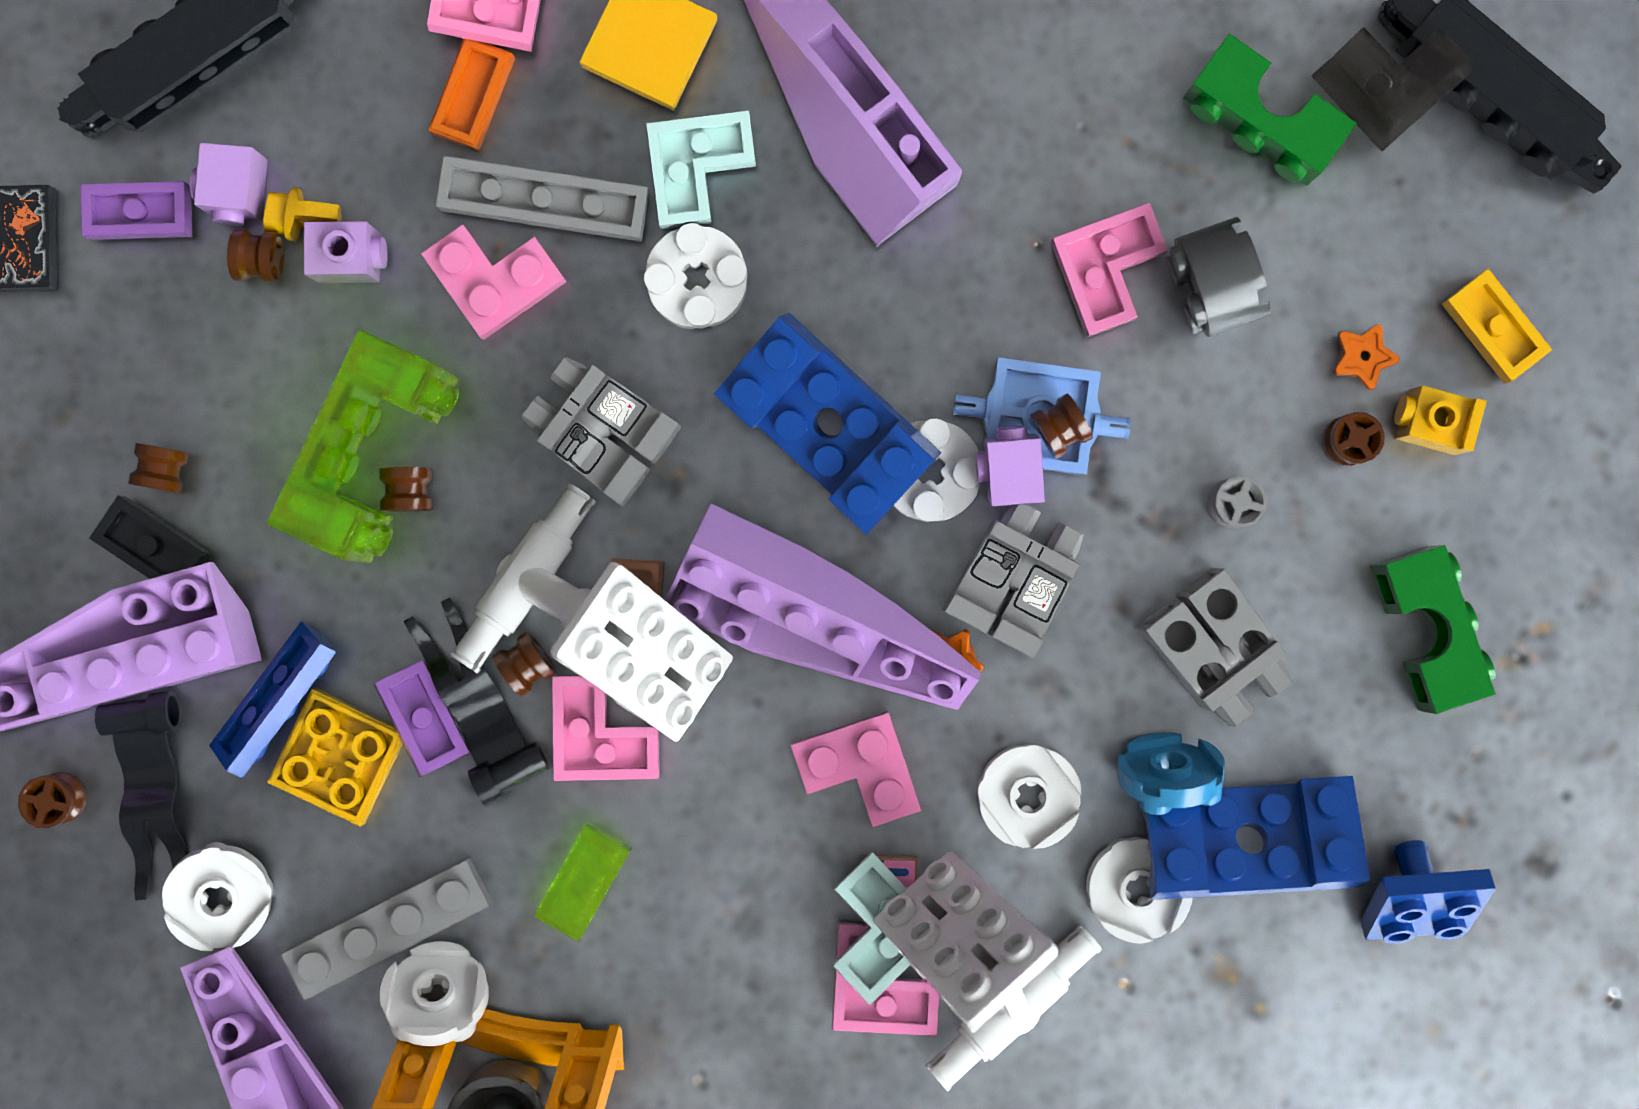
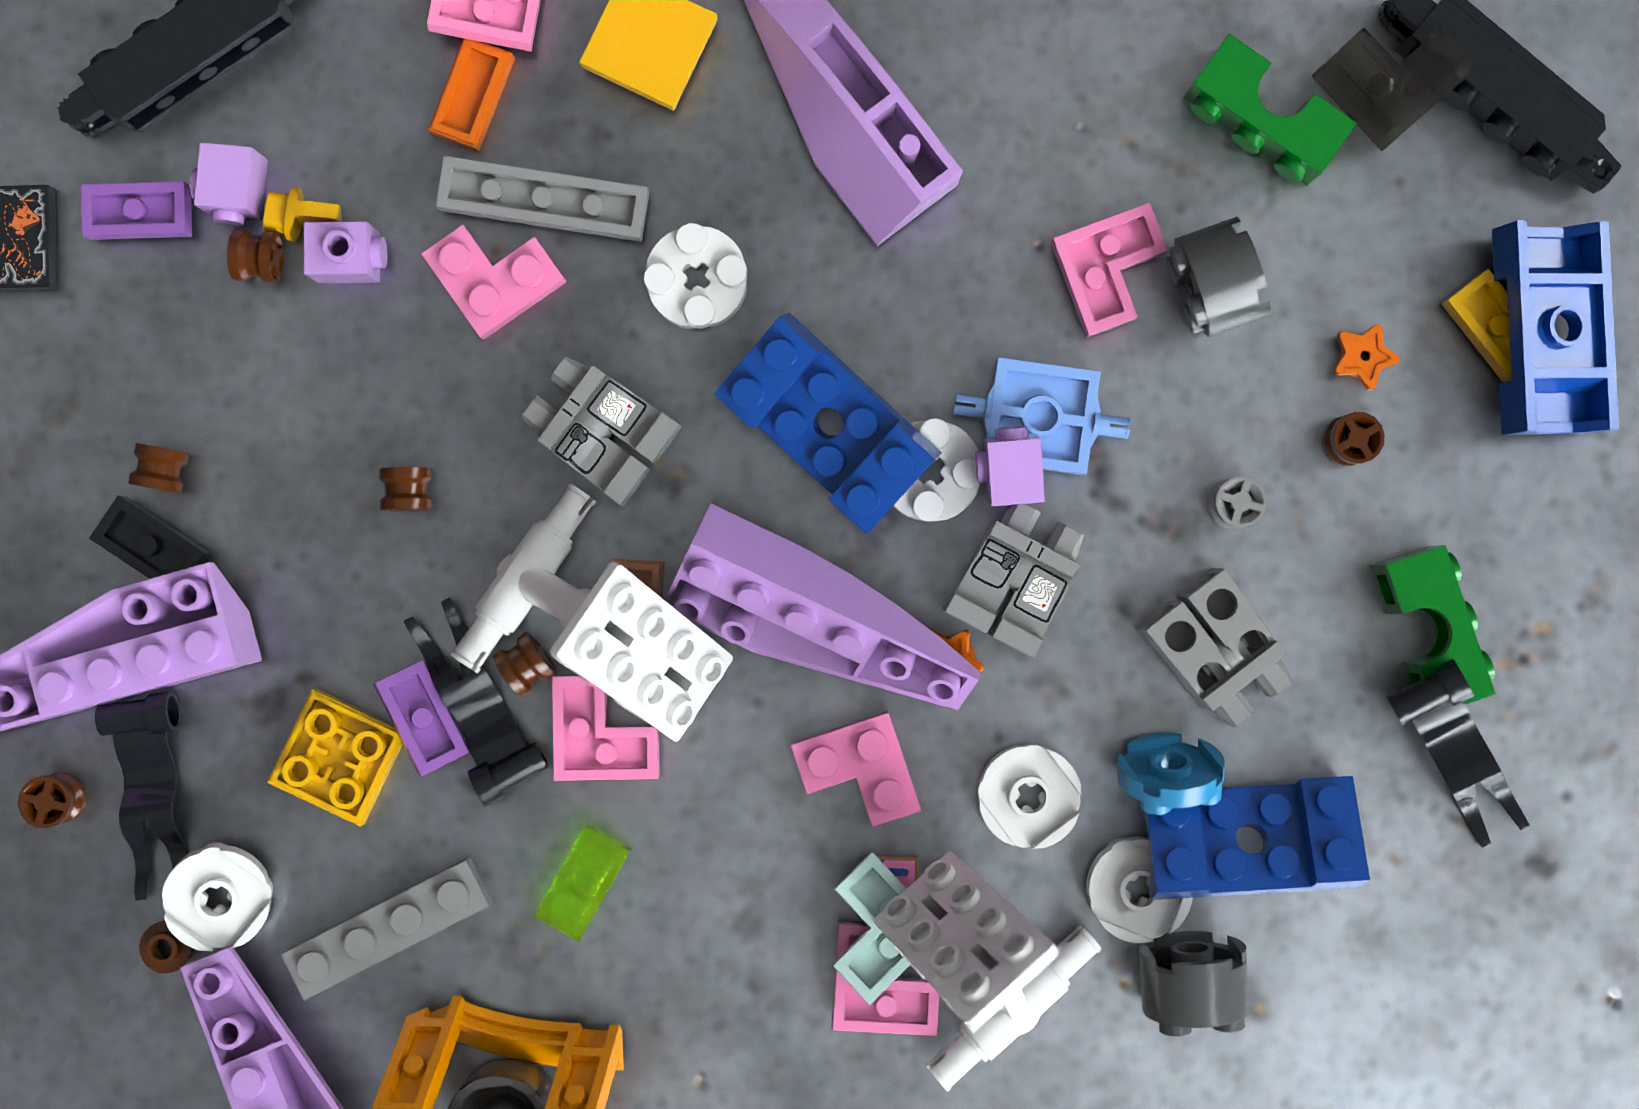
(154, 959): none -> reddish brown plate
(272, 699): blue plate -> none
(310, 499): clear neon green plate -> none
(439, 1021): white plate -> none
(685, 152): light aqua plate -> none
(1061, 426): reddish brown wheel -> none
(1194, 983): none -> dark grey brick
(1425, 900): blue plate -> none
(1455, 743): none -> black flag
(1459, 424): yellow brick -> none
(1556, 381): none -> piece

